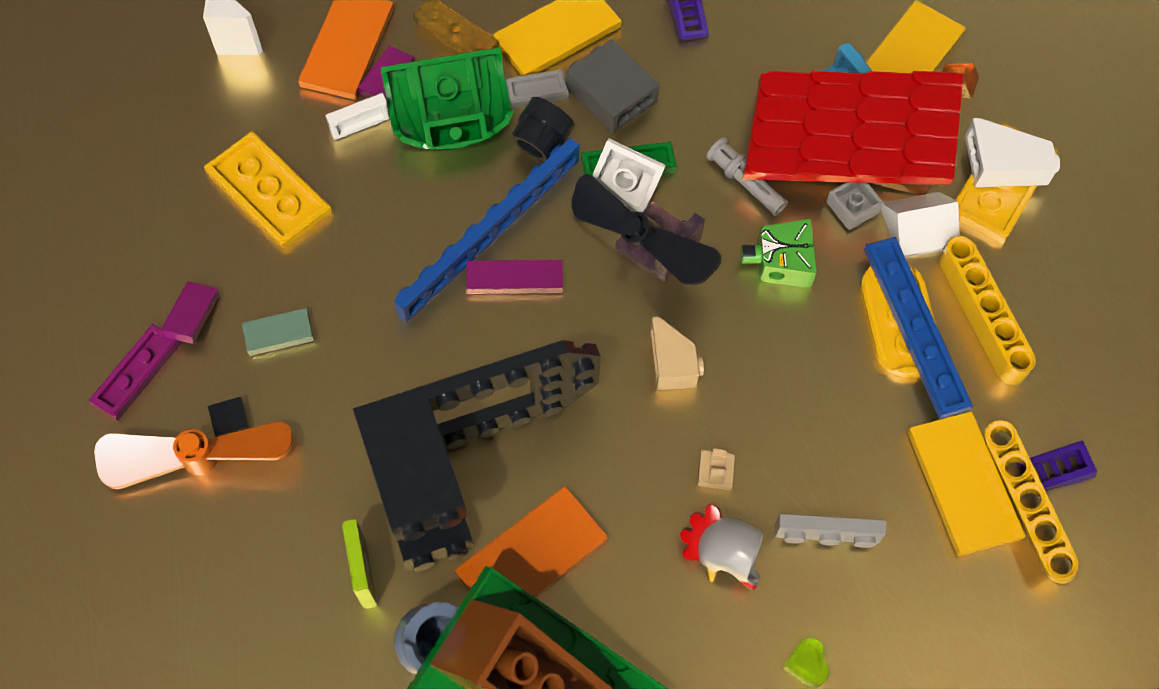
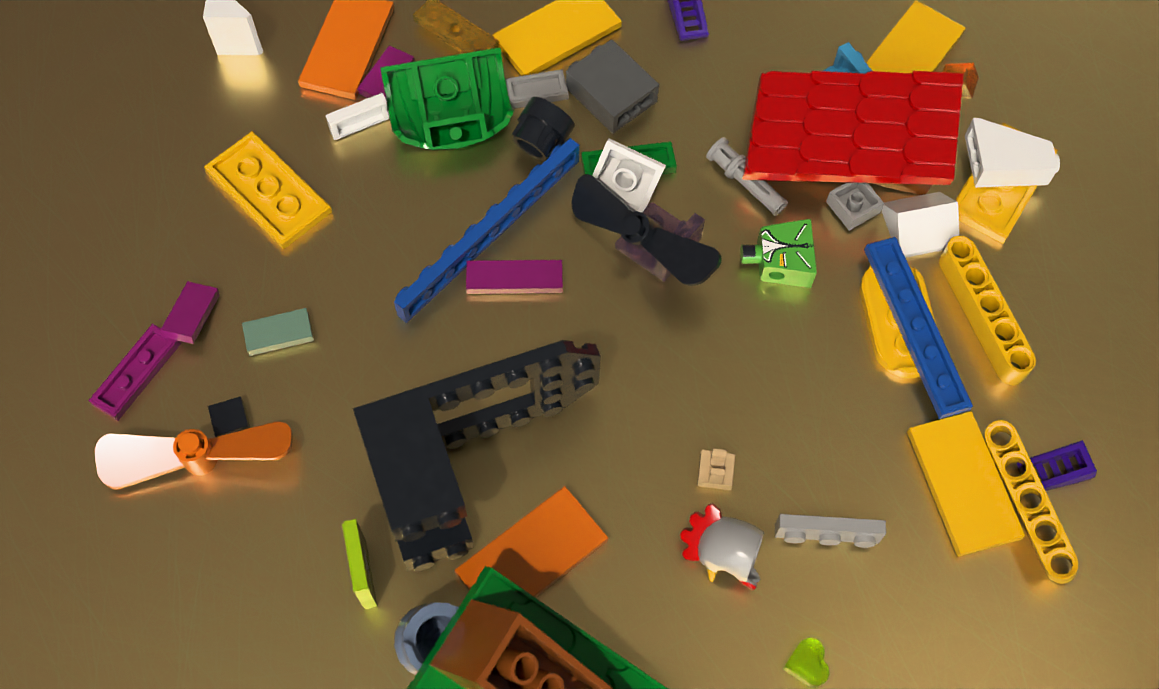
(674, 357): tan slope -> none

